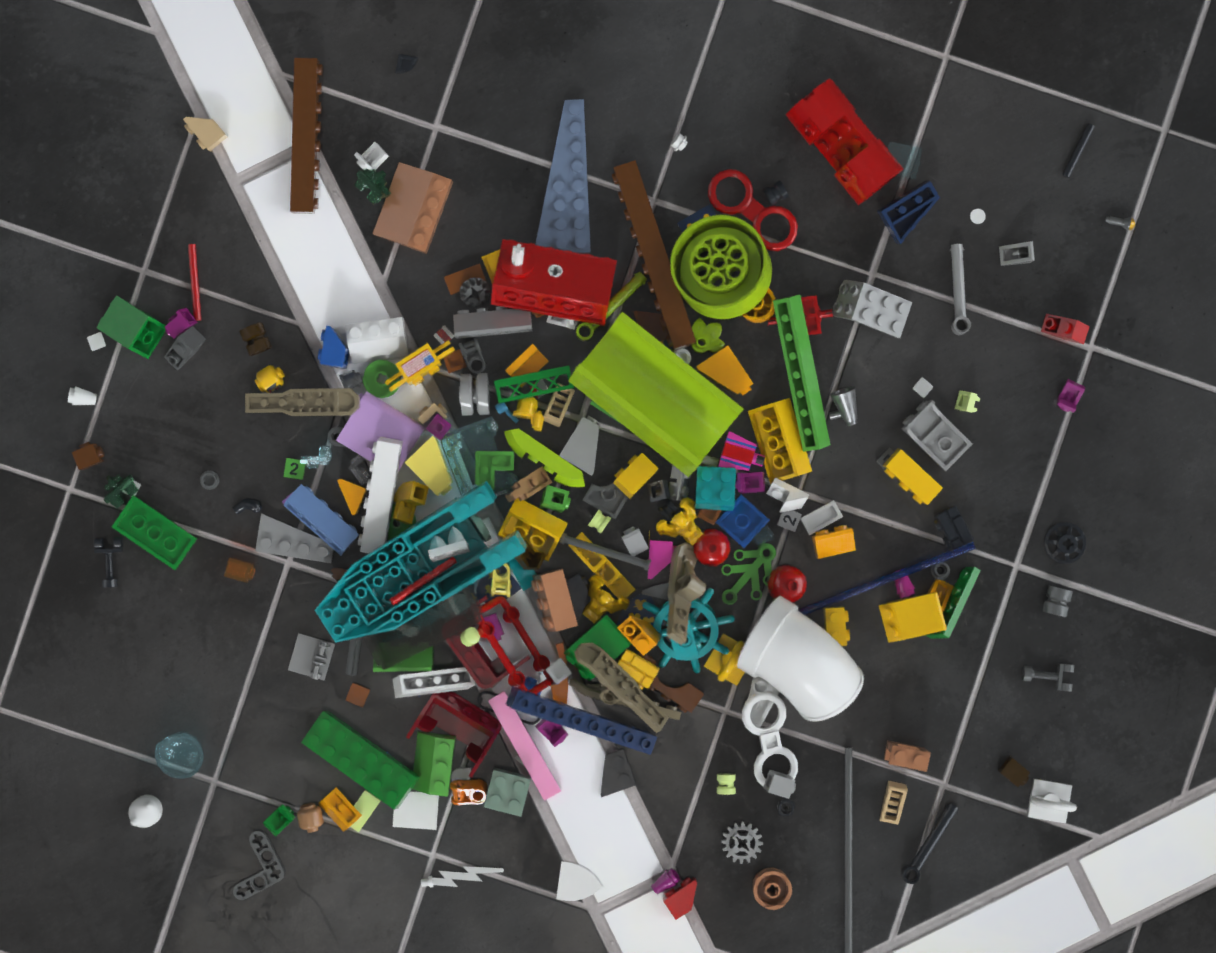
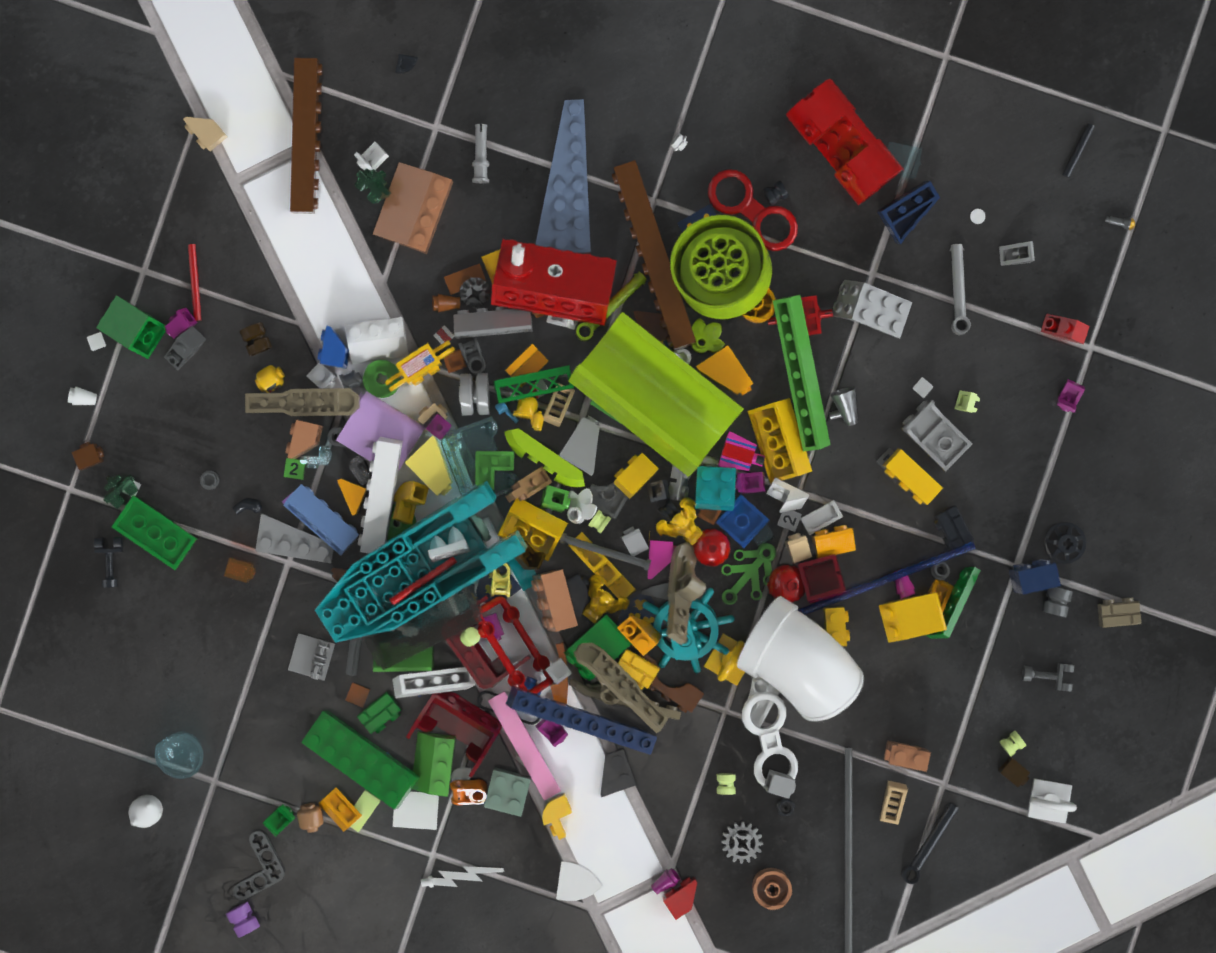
(242, 919): none -> medium lavender wheel
(304, 438): none -> nougat slope
(322, 377): none -> white bracket
(379, 713): none -> green brick
(444, 303): none -> dark orange cone
(480, 163): none -> light grey pin
(553, 811): none -> yellow brick
(580, 506): none -> white plate
(798, 547): none -> tan slope
(822, 578): none -> dark red piece
(1008, 744): none -> yellowish green wheel
(1034, 577): none -> dark blue brick
(1119, 613): none -> dark tan brick

